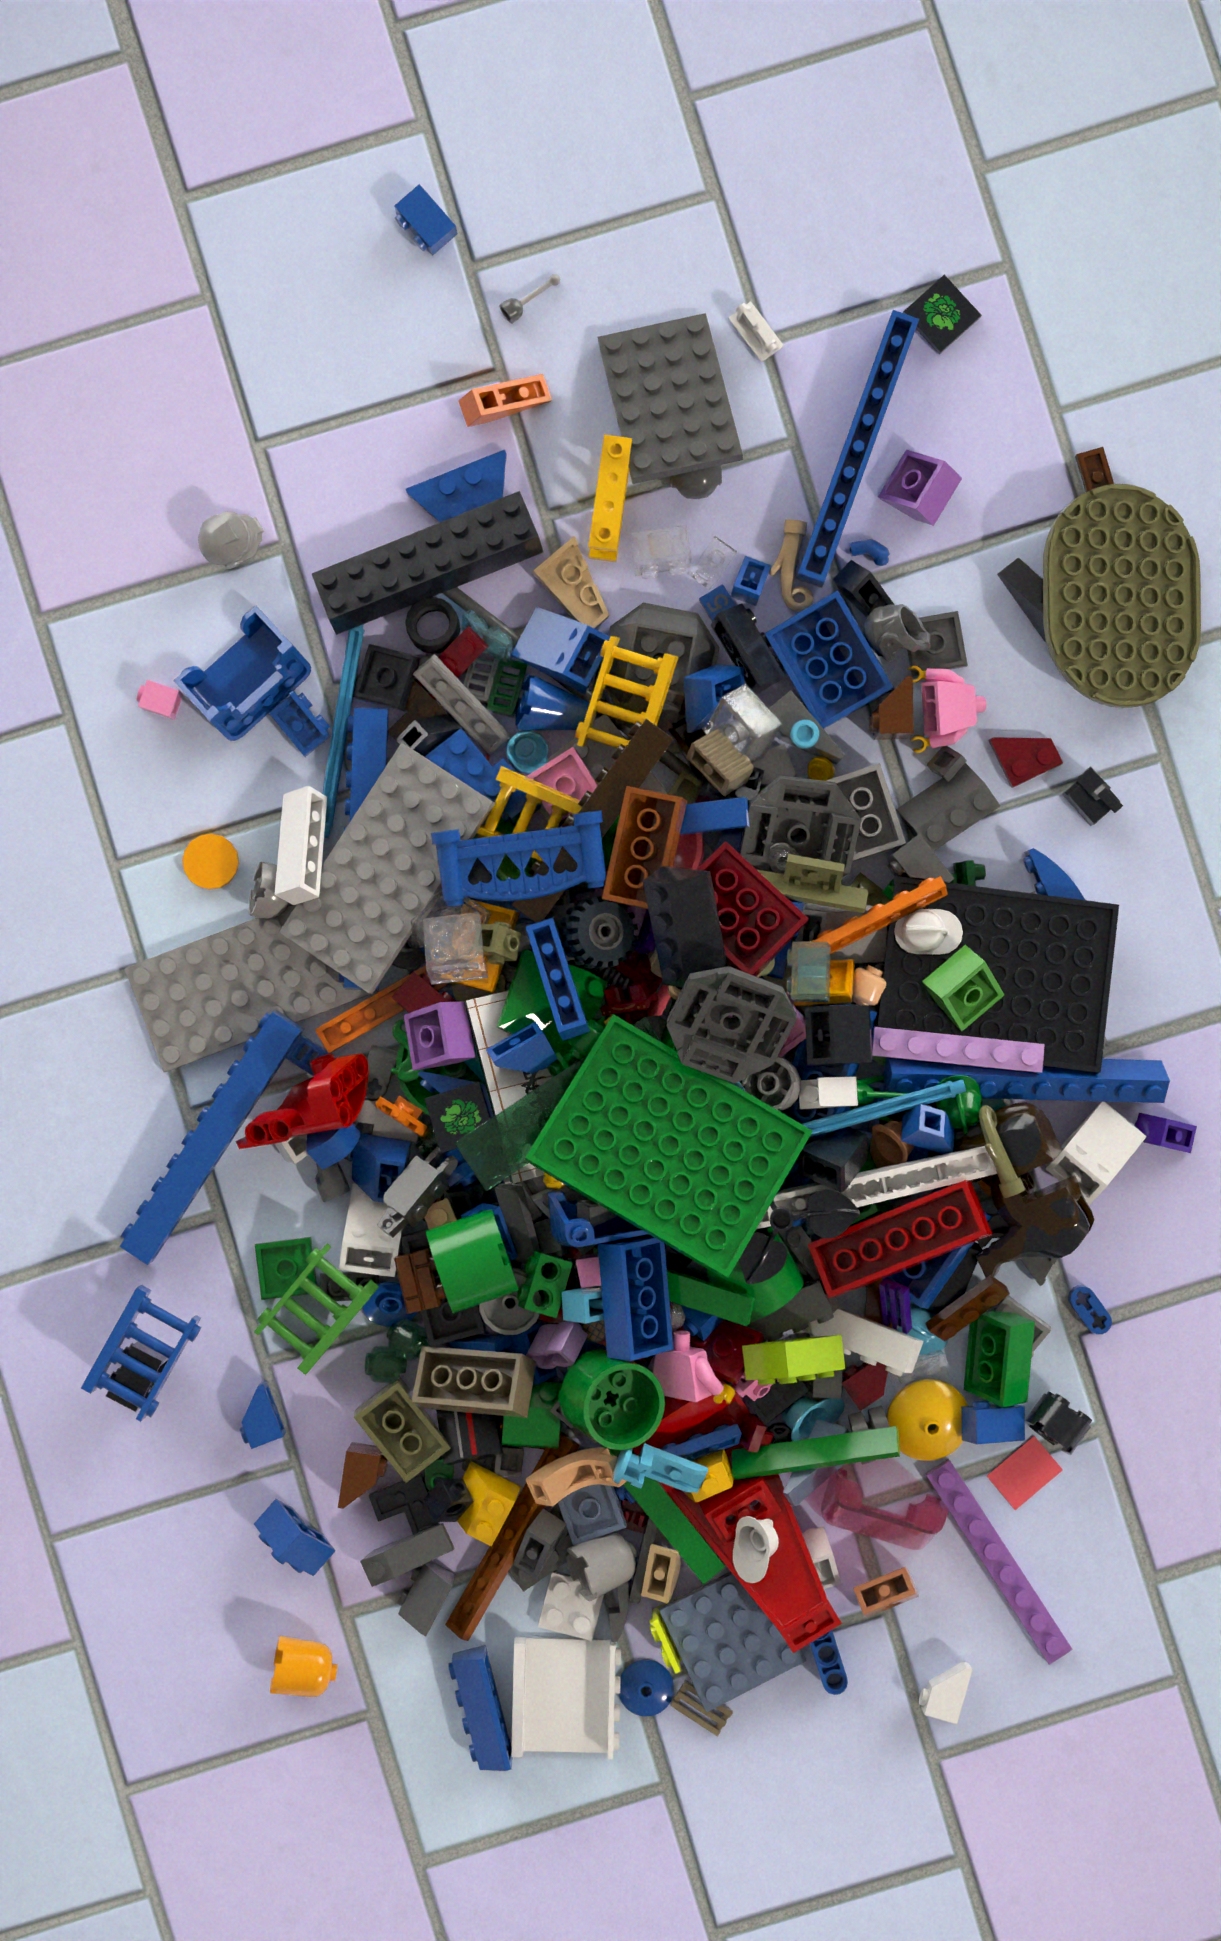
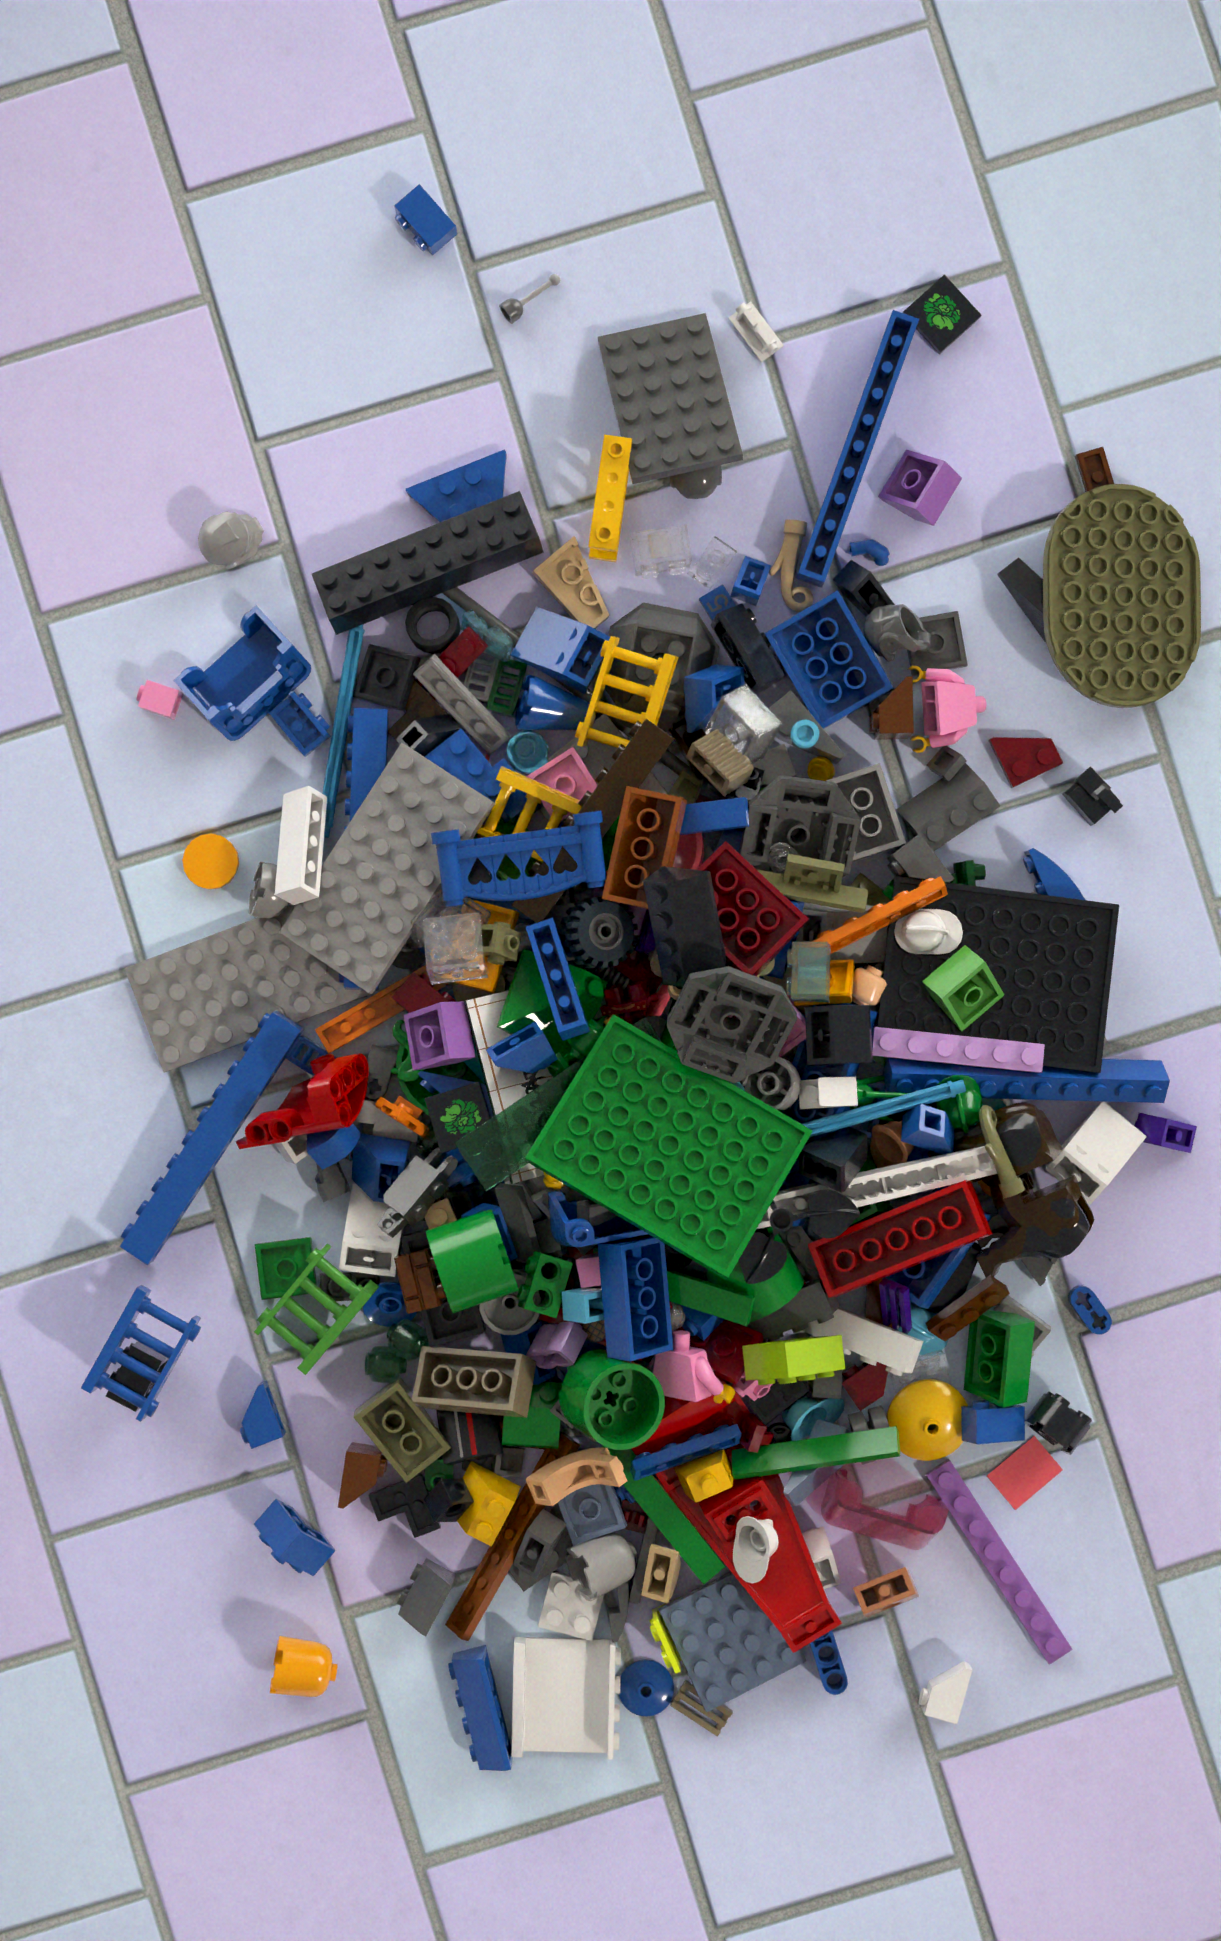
(406, 1554): dark grey slope -> none
(483, 1342): blue tile -> none
(503, 399): orange slope -> none
(660, 1467): medium azure piece -> none

